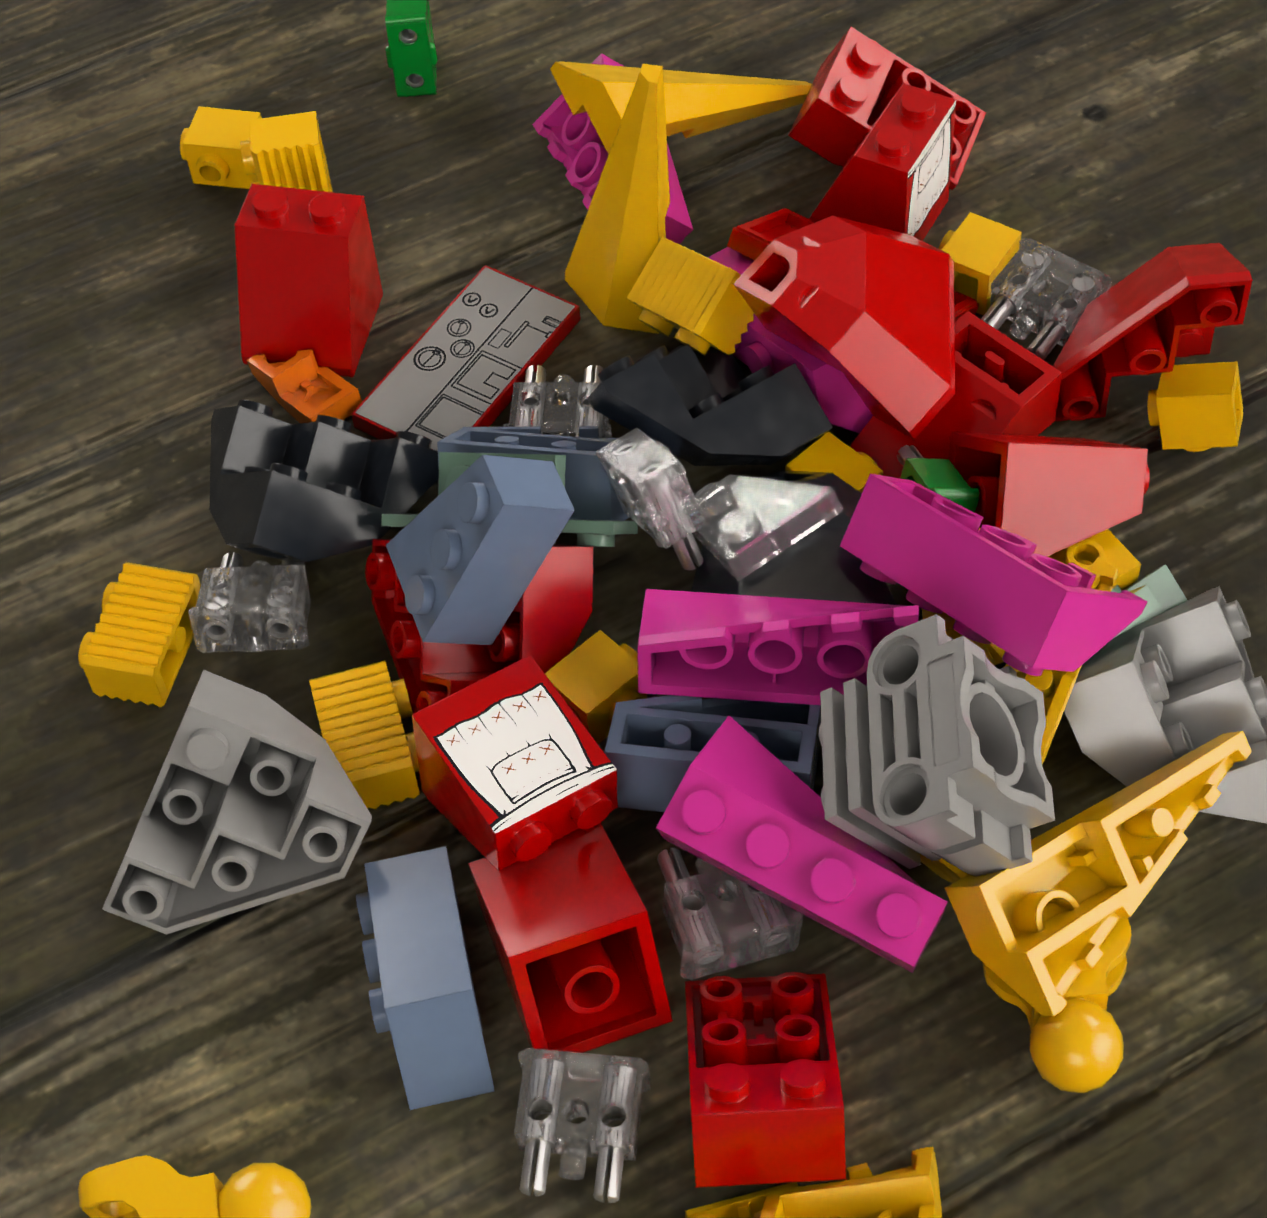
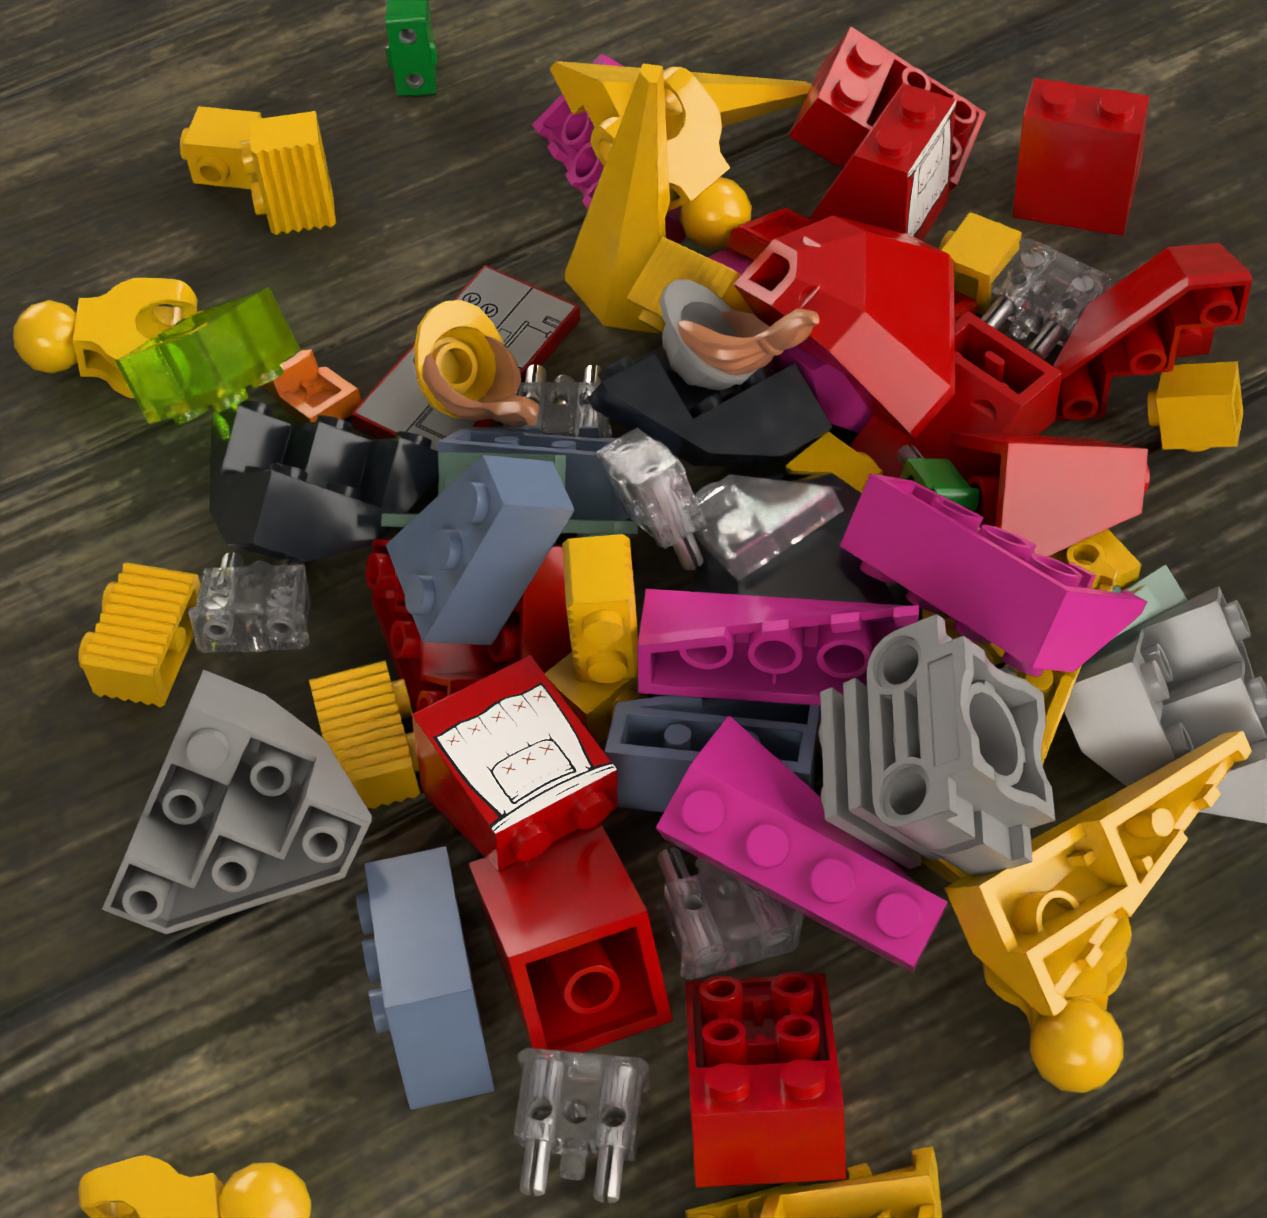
(103, 329): none -> yellow piece
(210, 358): none -> clear neon green piece
(306, 276): red slope -> none
(468, 368): none -> piece
(601, 608): none -> yellow brick
(693, 130): none -> yellow piece
(720, 345): none -> piece
(1080, 156): none -> red slope

